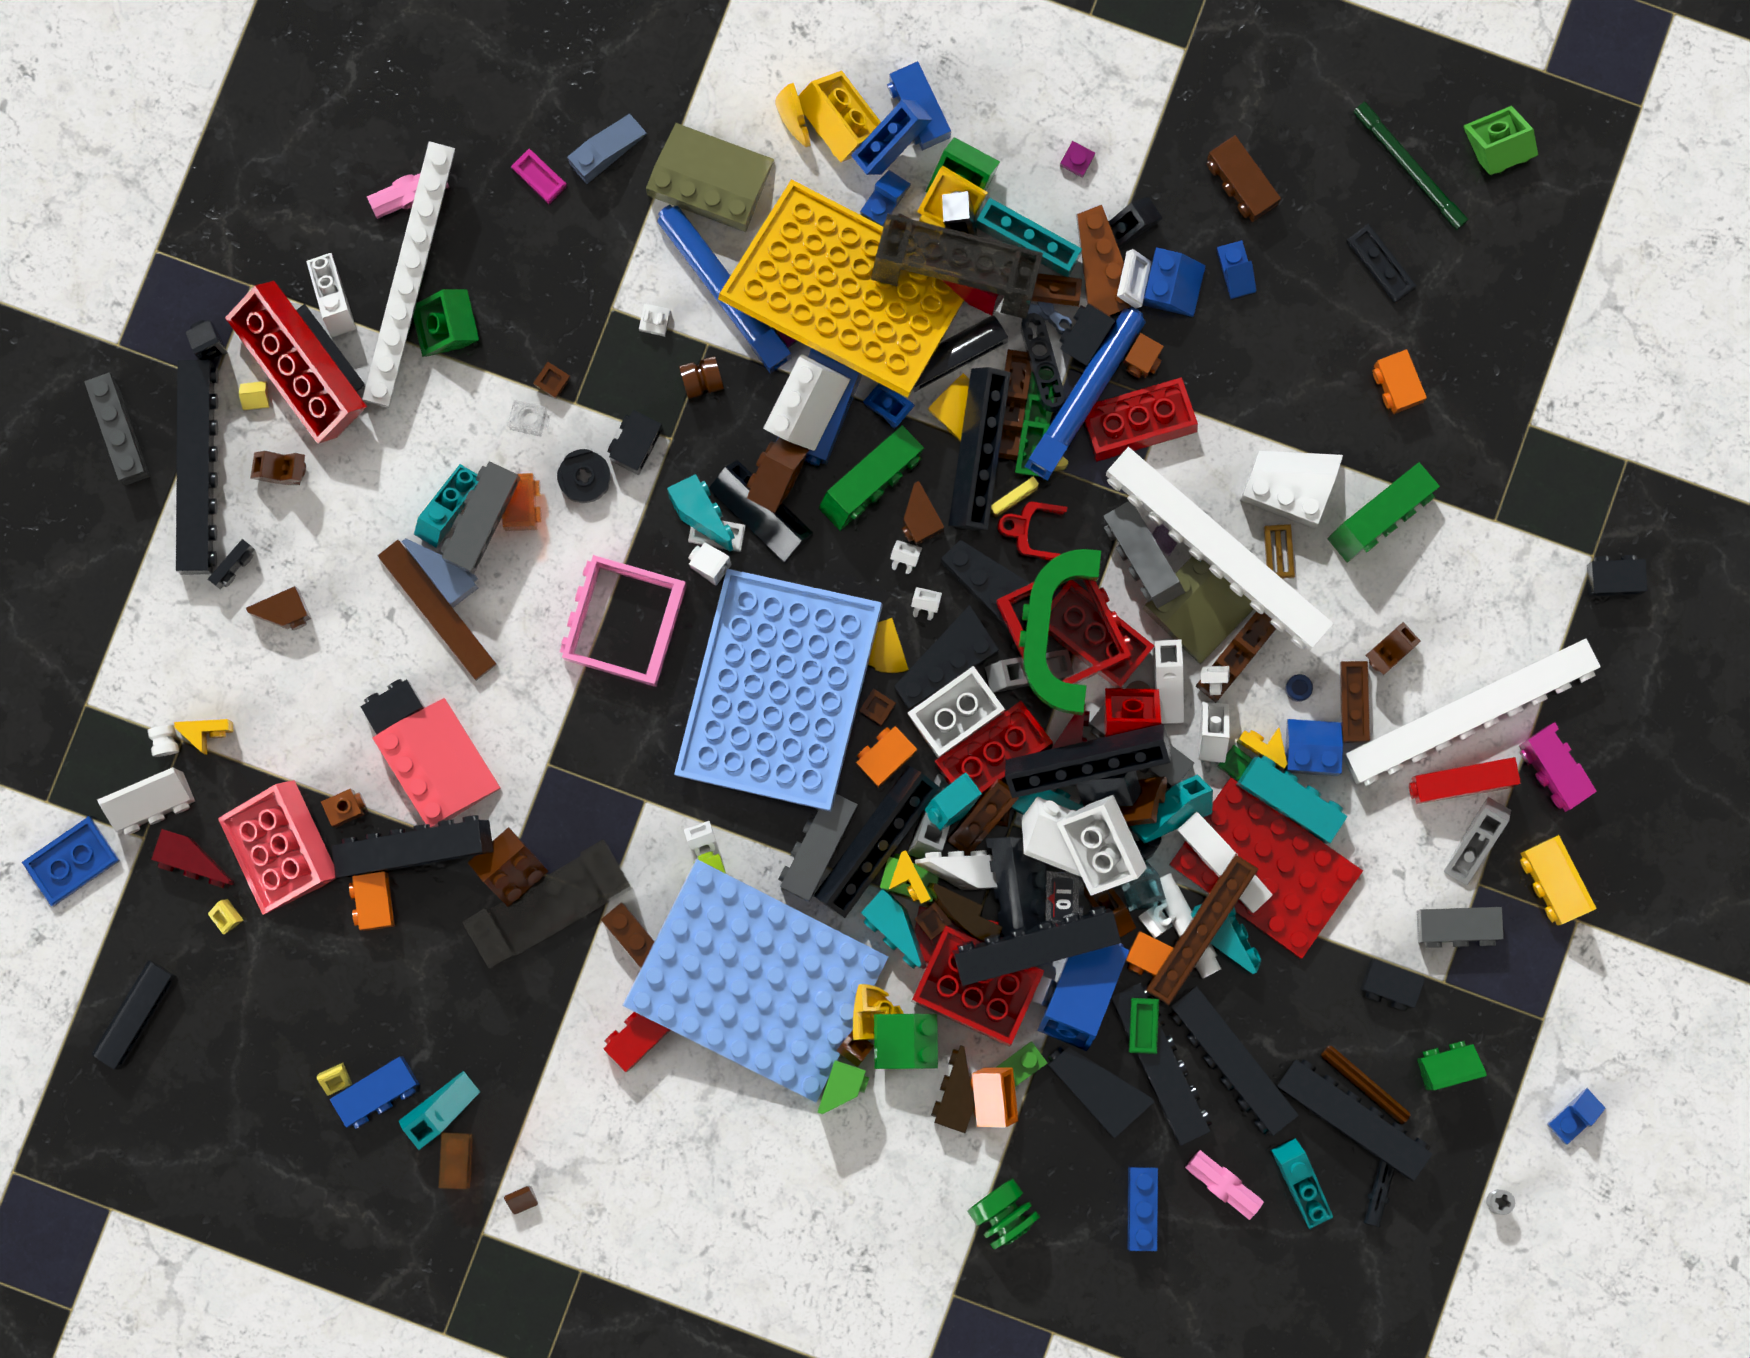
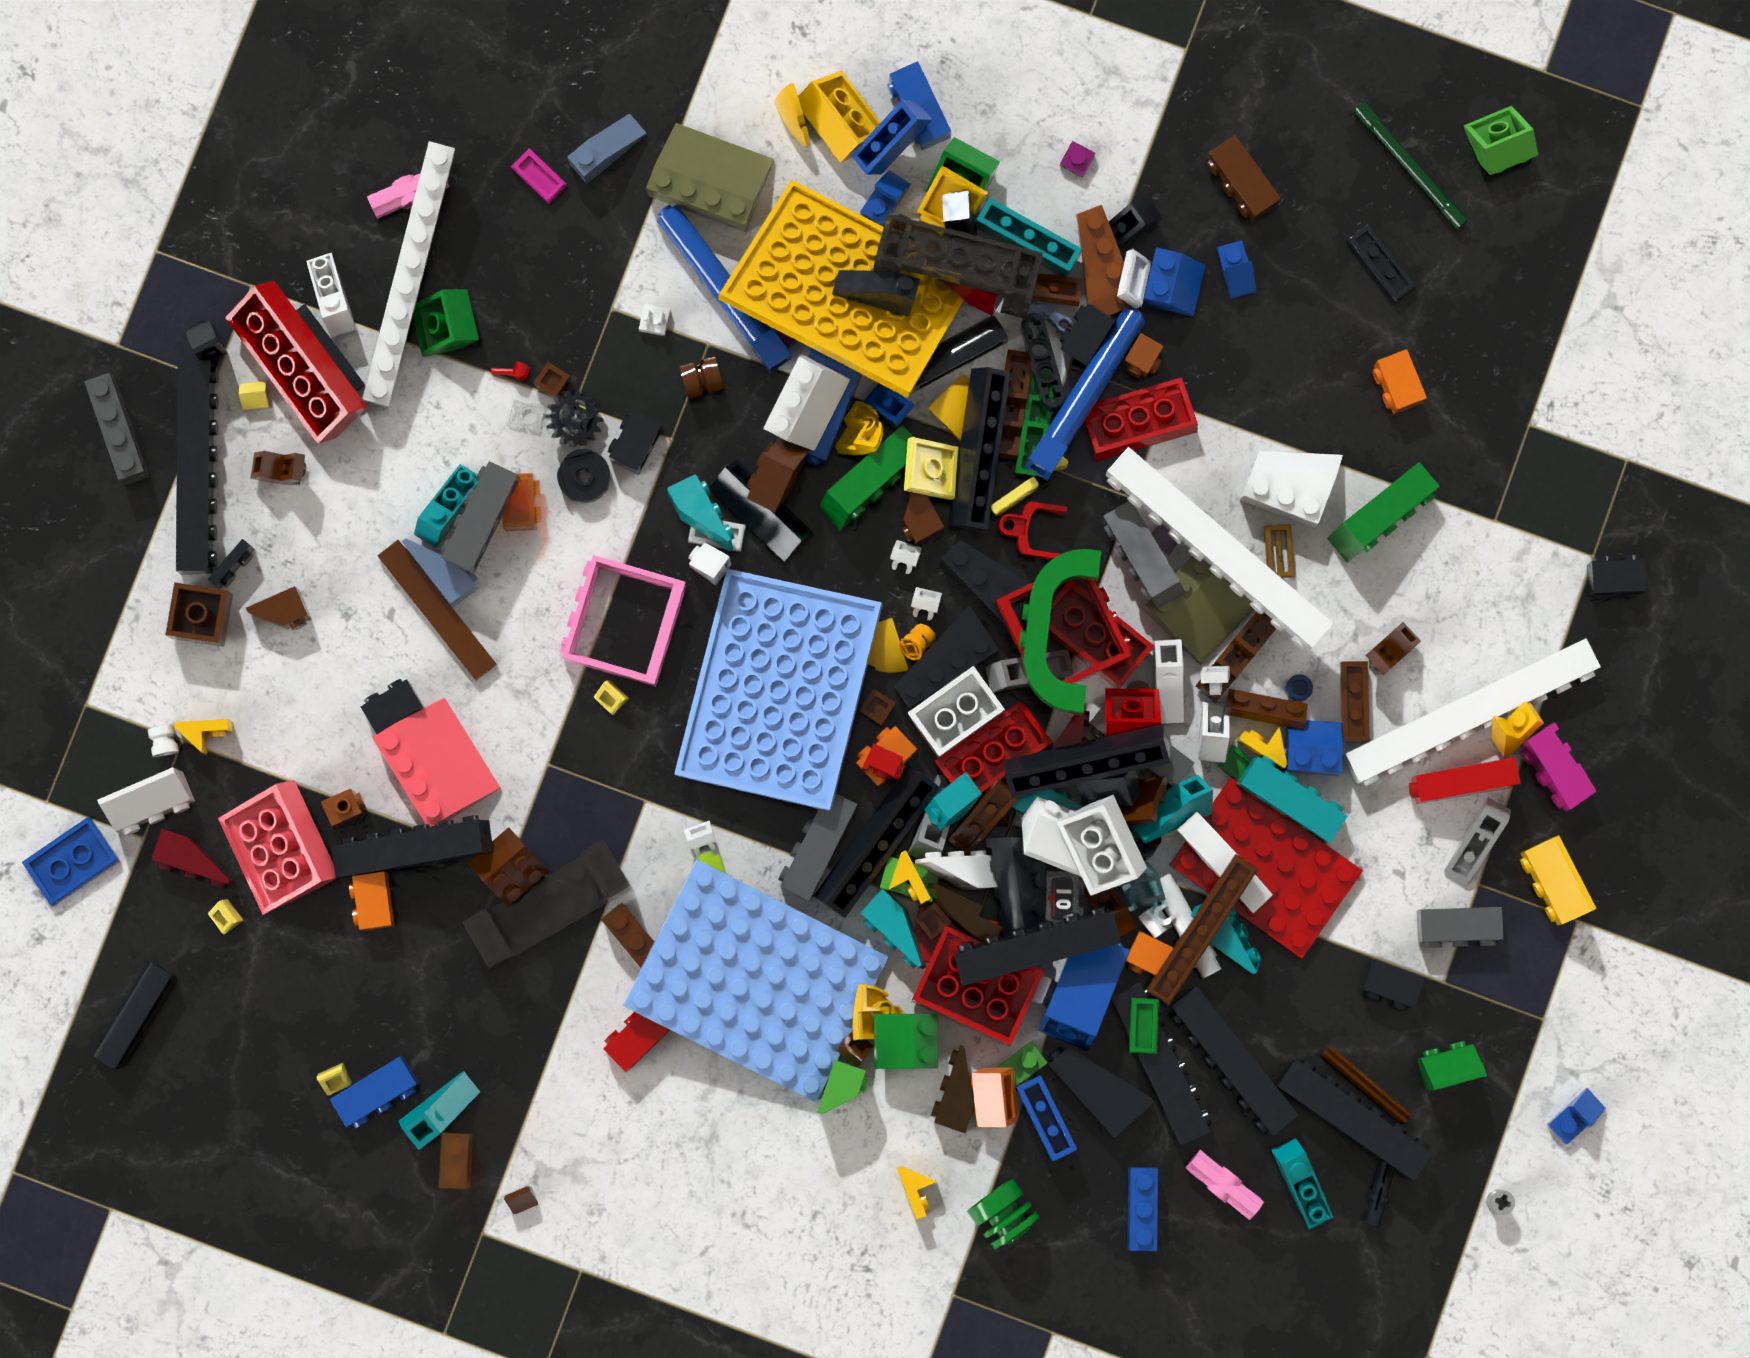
(199, 614): none -> reddish brown brick
(519, 372): none -> red hand
(569, 409): none -> black gear
(611, 697): none -> light yellow slope
(862, 431): none -> yellow brick
(879, 289): none -> black slope
(884, 763): none -> red brick
(912, 1182): none -> yellow slope
(917, 642): none -> light orange wheel
(931, 468): none -> light yellow tile
(1046, 1118): none -> blue brick
(1266, 709): none -> reddish brown plate
(1516, 729): none -> yellow slope

